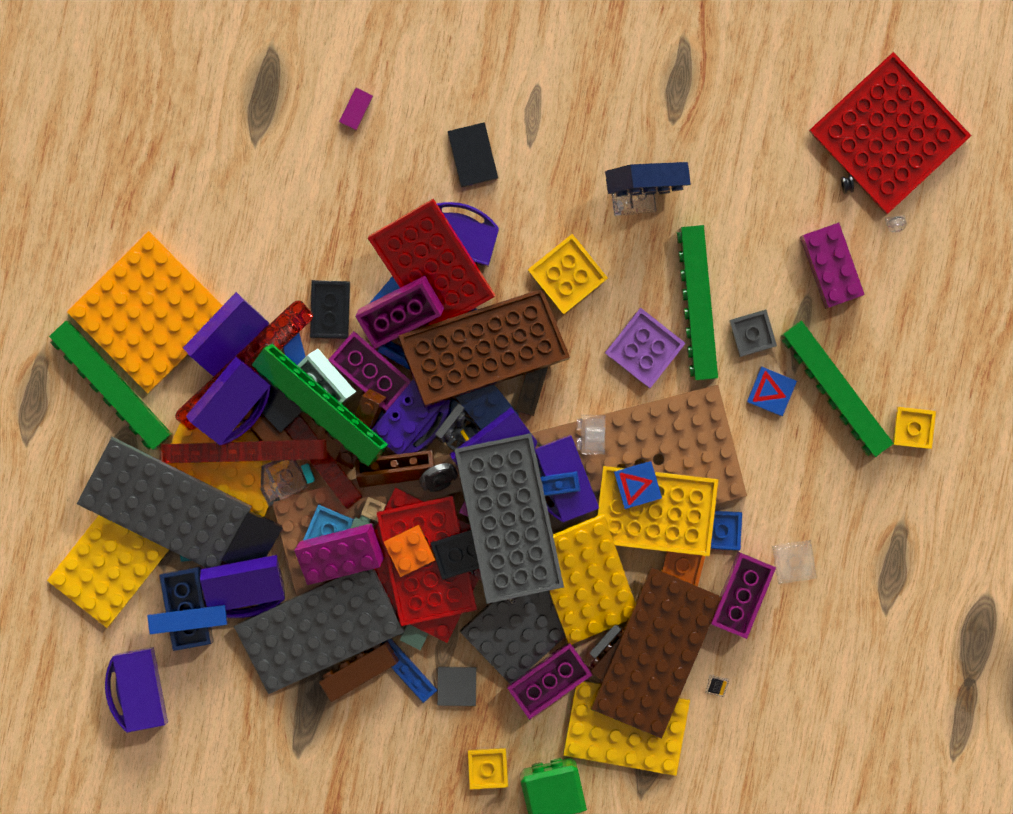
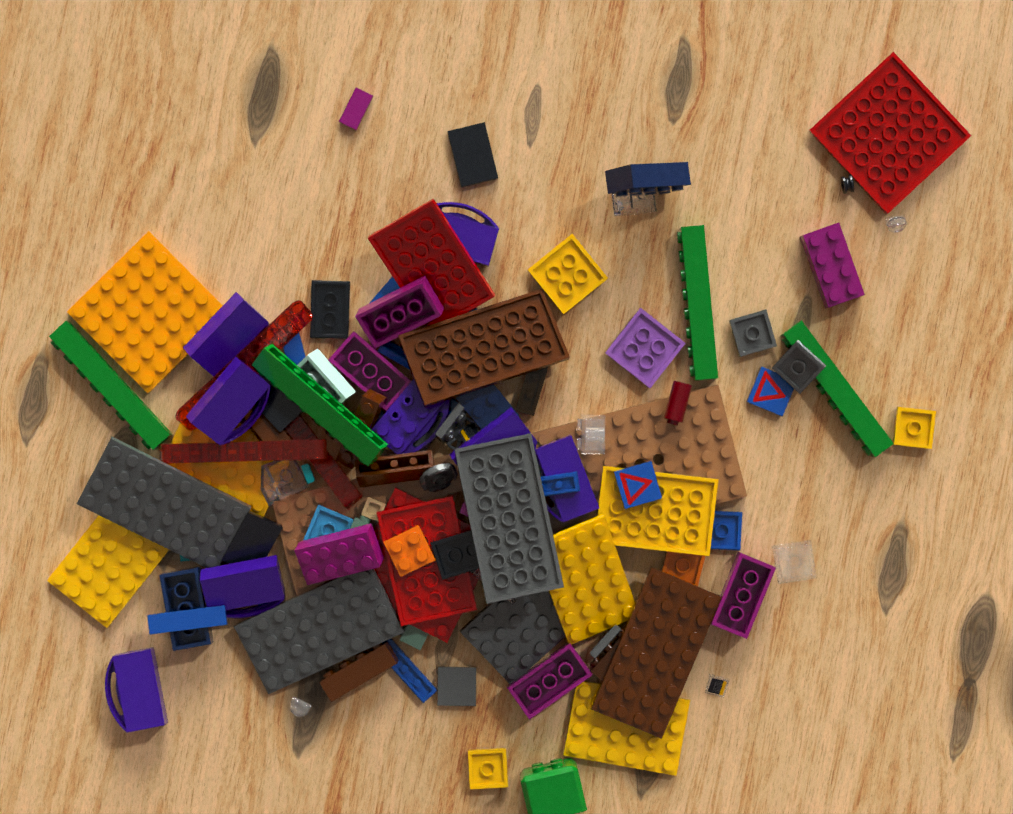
(299, 707): none -> clear plate
(677, 402): none -> dark red brick
(798, 366): none -> dark grey tile

